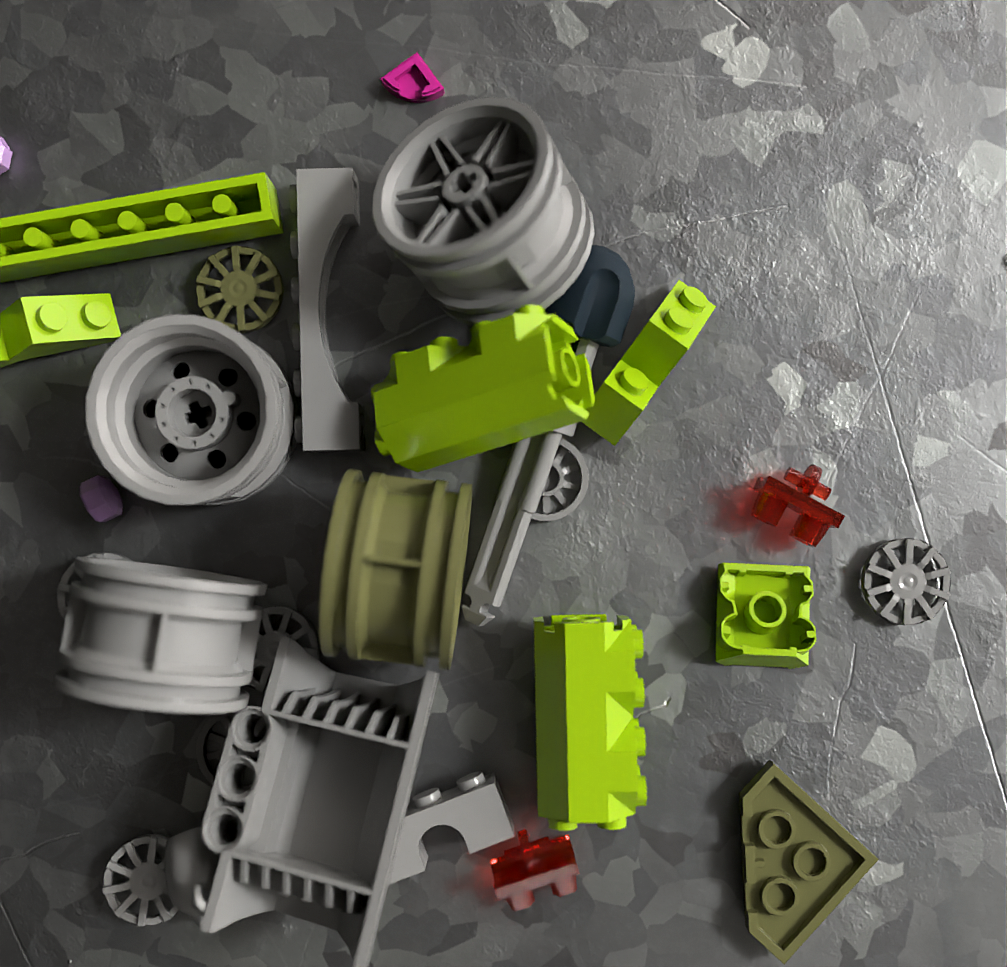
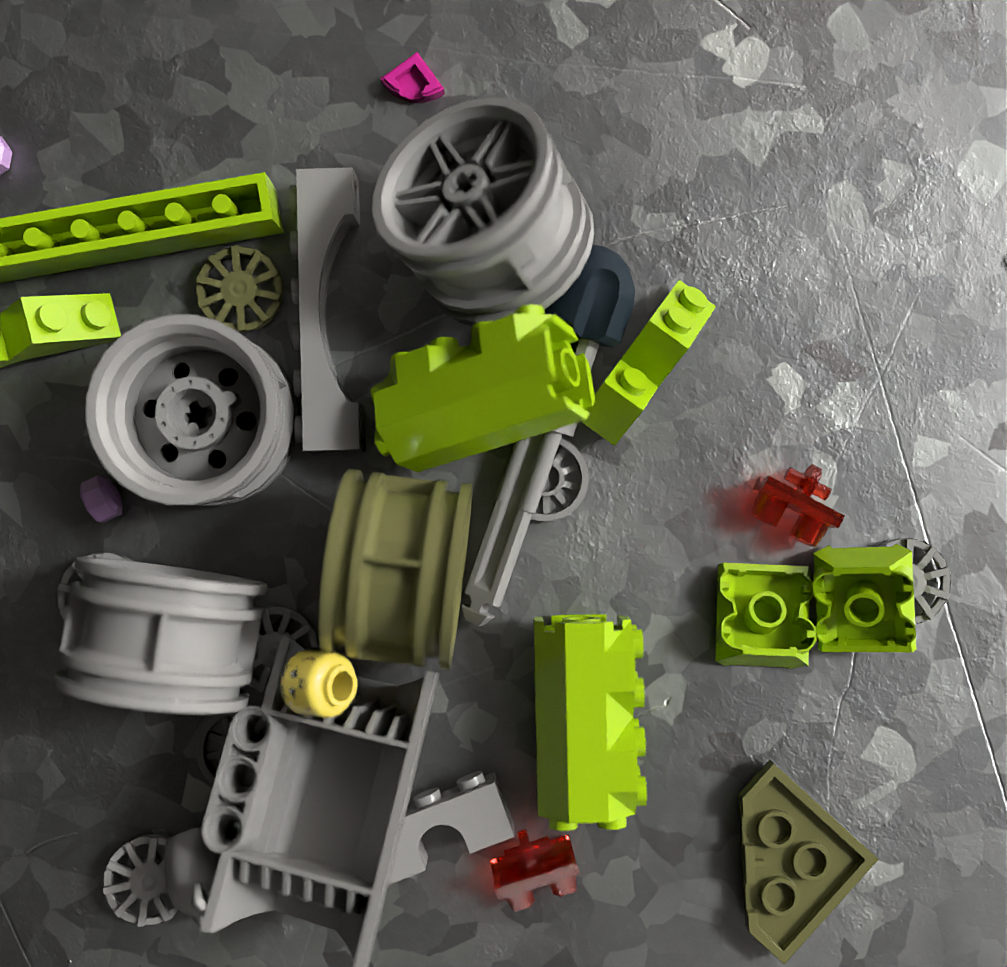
(318, 683): none -> light yellow head
(864, 599): none -> lime slope

